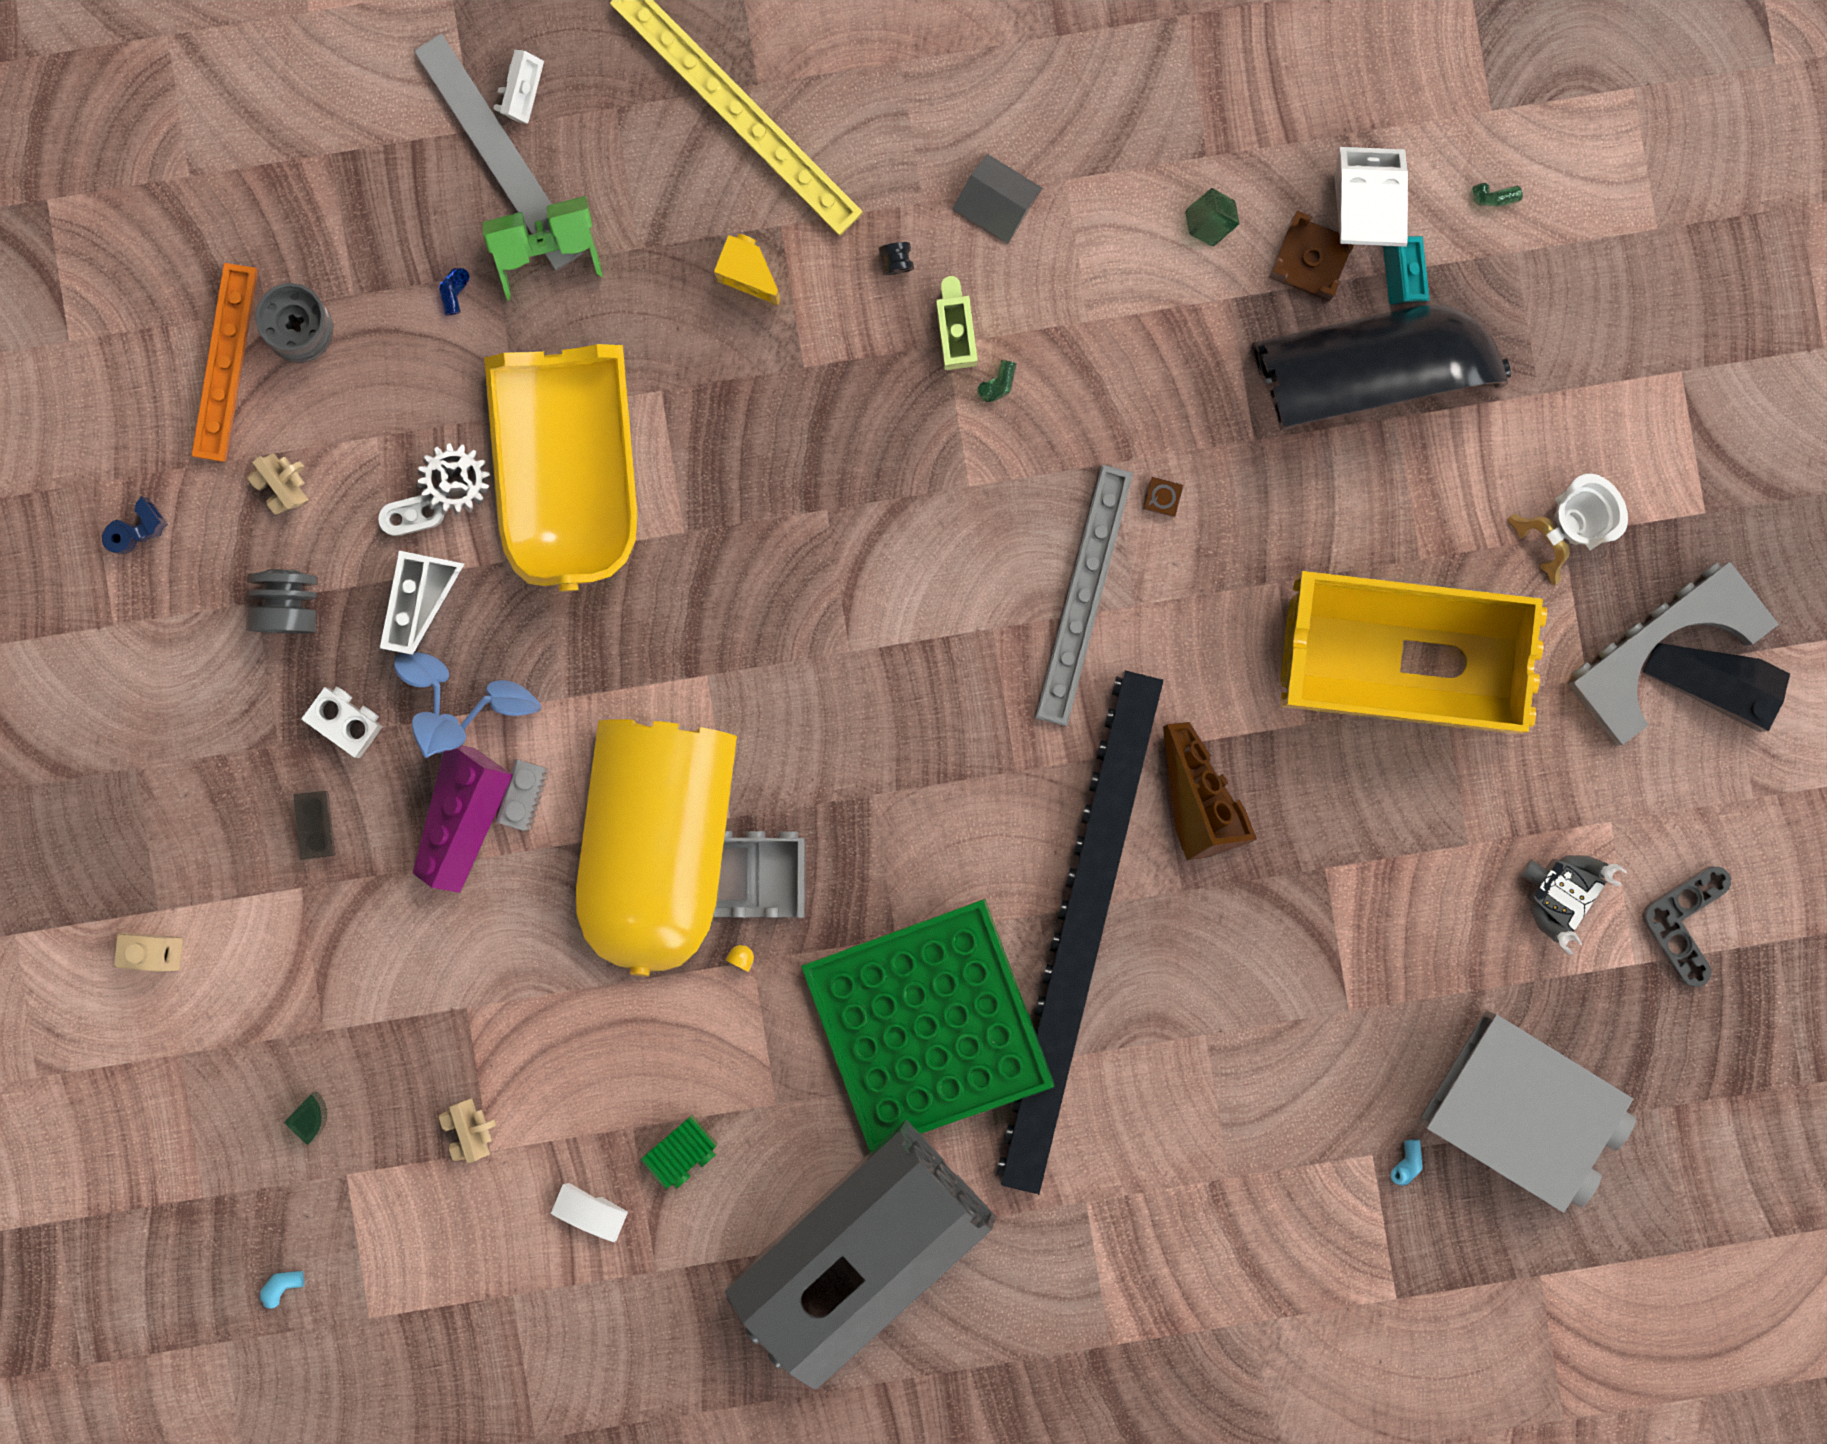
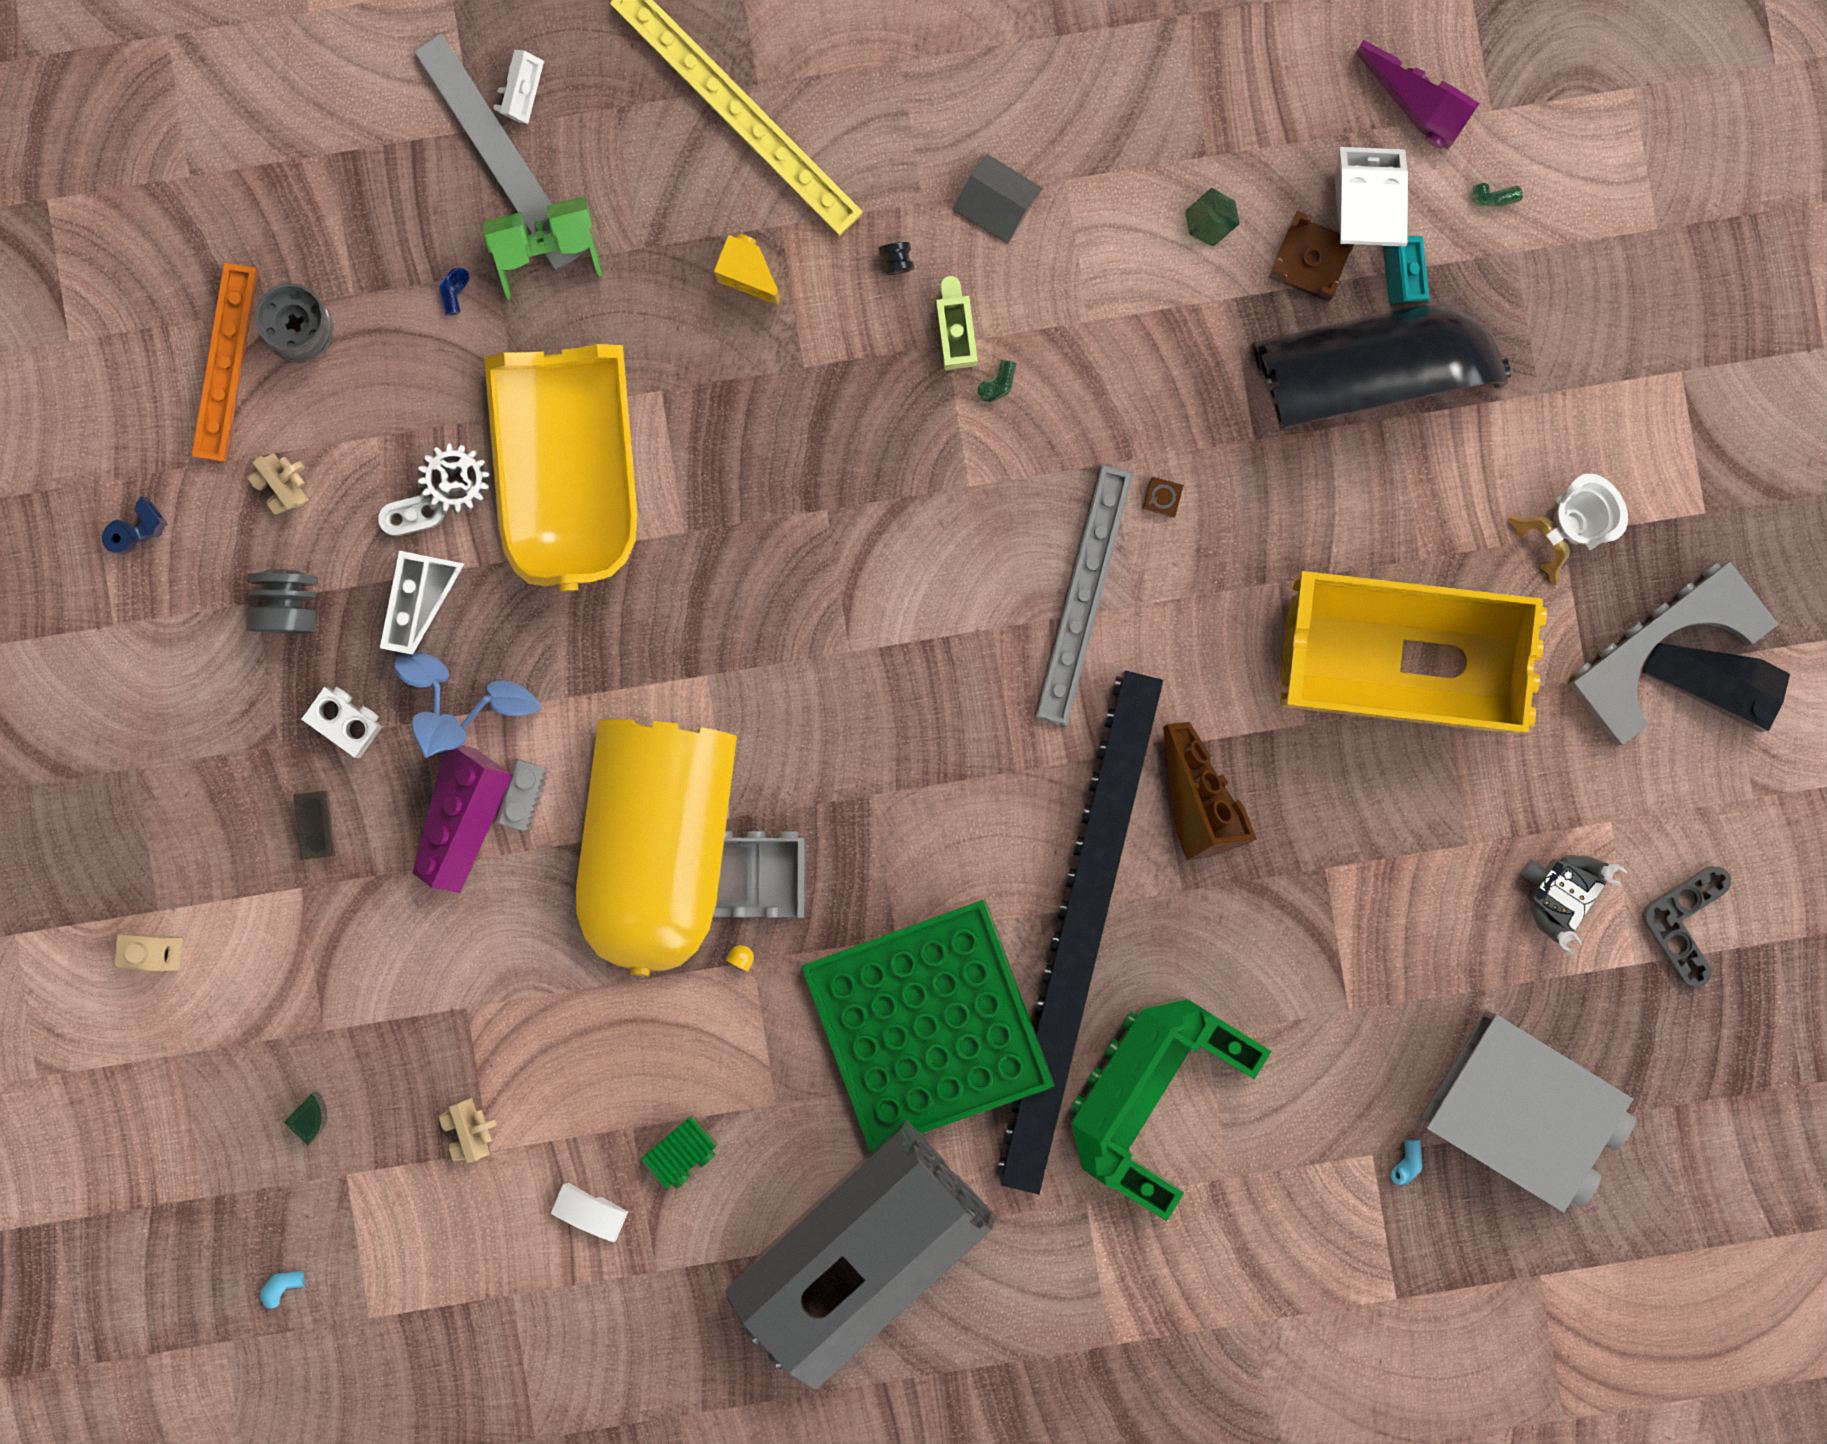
(1134, 1081): none -> green wedge
(1434, 109): none -> magenta wedge

